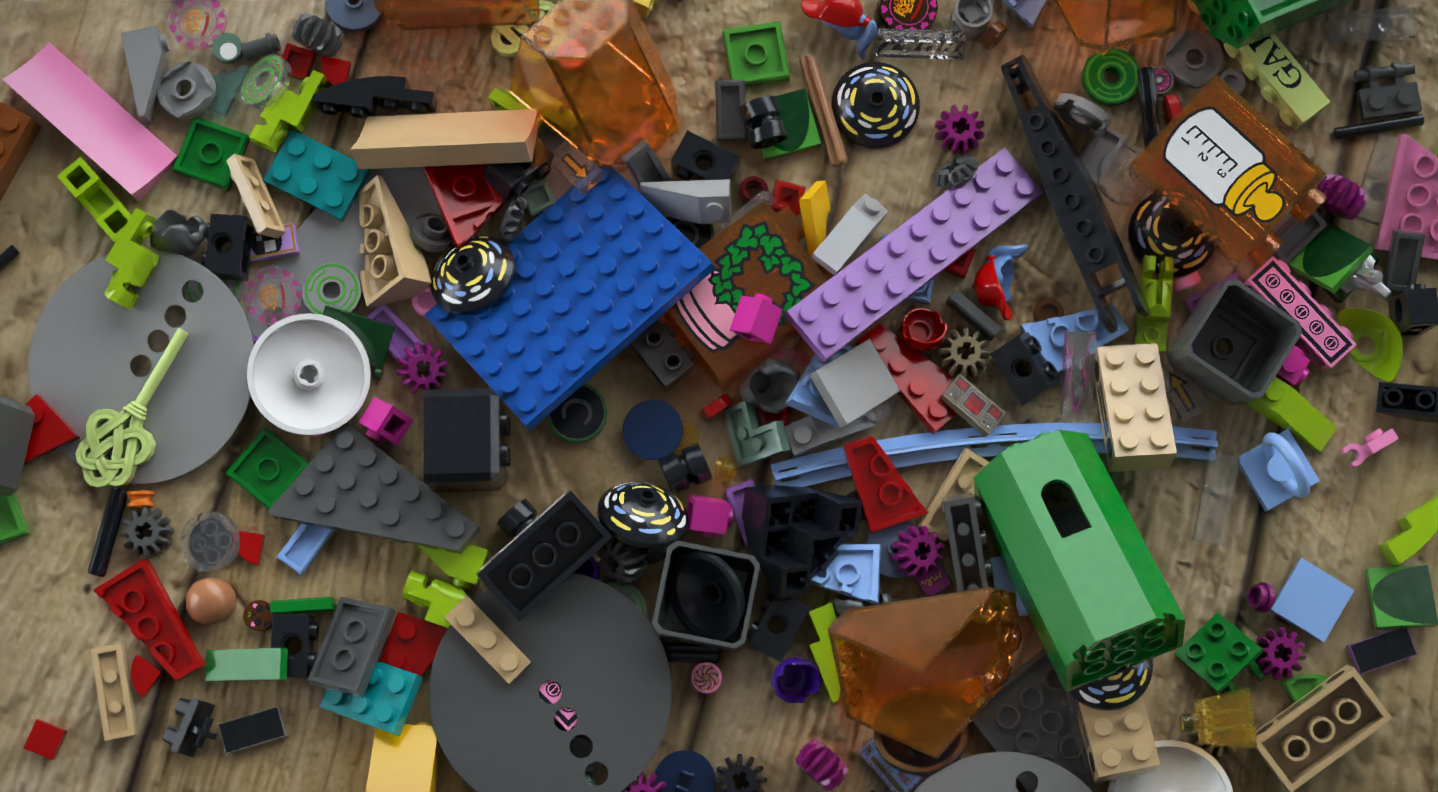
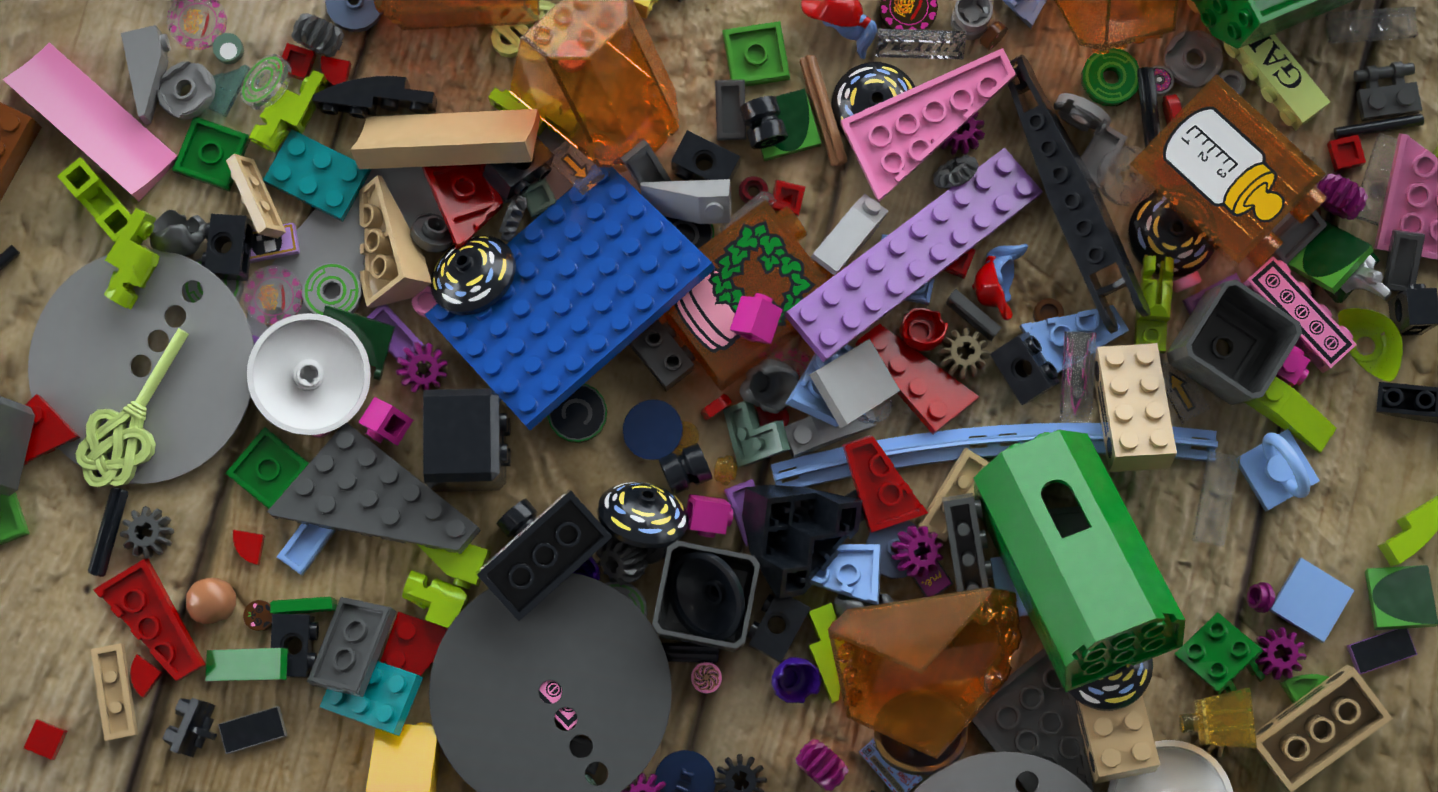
(140, 499): orange bush -> none
(210, 541): clear tile -> none
(261, 47): dark grey pin -> none
(488, 639): tan plate -> none
(814, 213): yellow tile -> none
(909, 127): none -> bright pink wing
(972, 405): tile -> none
(1346, 153): none -> red tile
(1375, 441): bright pink plate -> none

